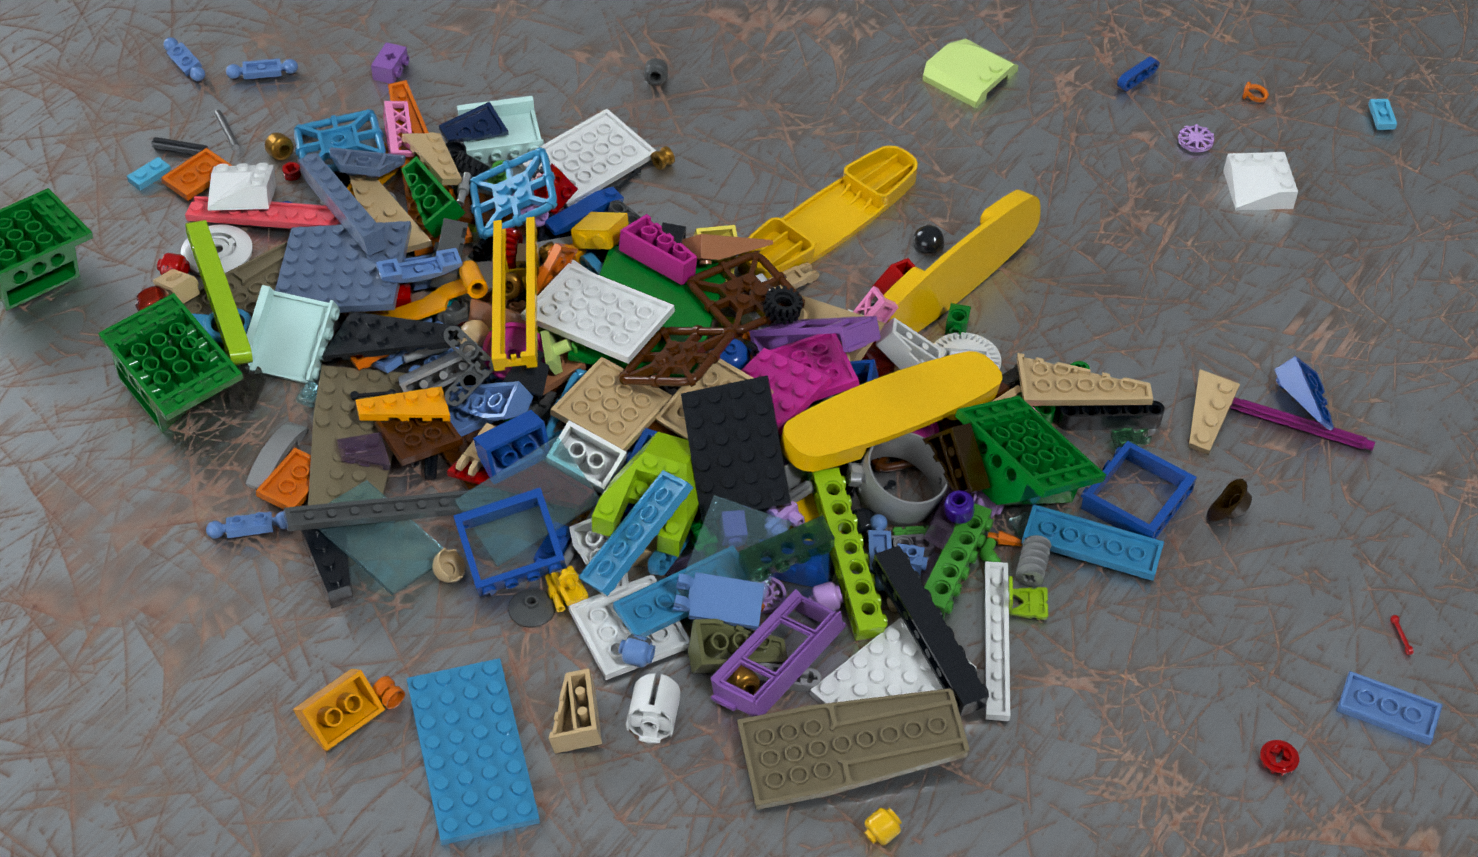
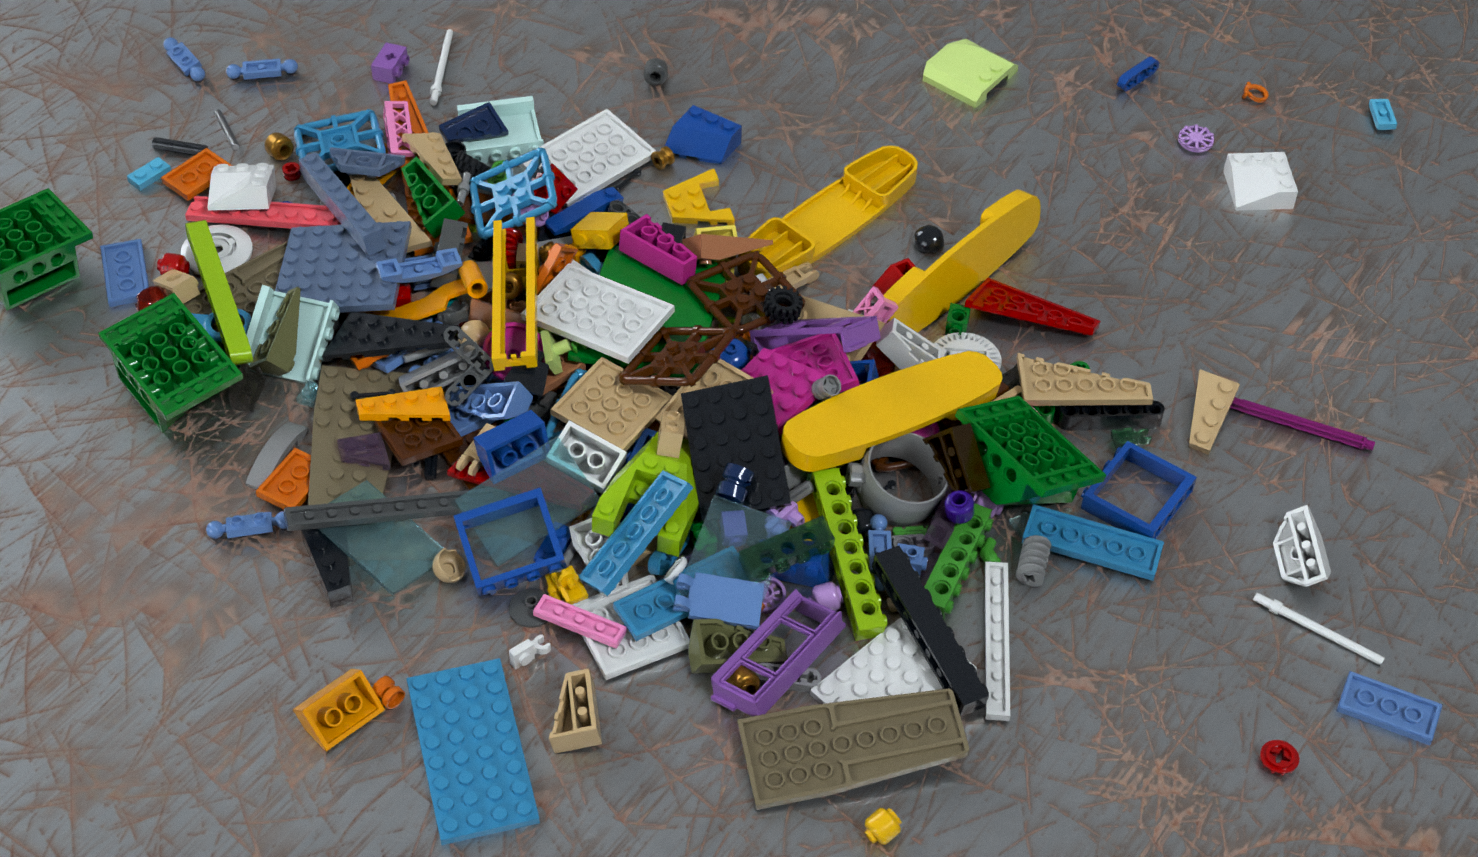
(124, 271): none -> medium blue tile
(279, 349): none -> olive wedge
(436, 88): none -> white bar
(525, 652): none -> white plate
(580, 621): none -> bright pink tile
(637, 650): medium blue head -> none
(643, 711): white cylinder -> none
(670, 434): none -> tan brick
(674, 571): none -> white piece
(688, 204): none -> yellow wing
(704, 136): none -> blue wedge
(735, 482): none -> dark blue wheel
(826, 387): none -> light grey wheel
(1005, 538): orange bar -> none
(1015, 303): none -> red wing
(1033, 600): lime piece -> none
(1232, 502): dark brown piece -> none
(1277, 608): none -> white bar
(1301, 549): none -> white wedge
(1305, 387): wedge -> none
(1408, 649): red hinge -> none

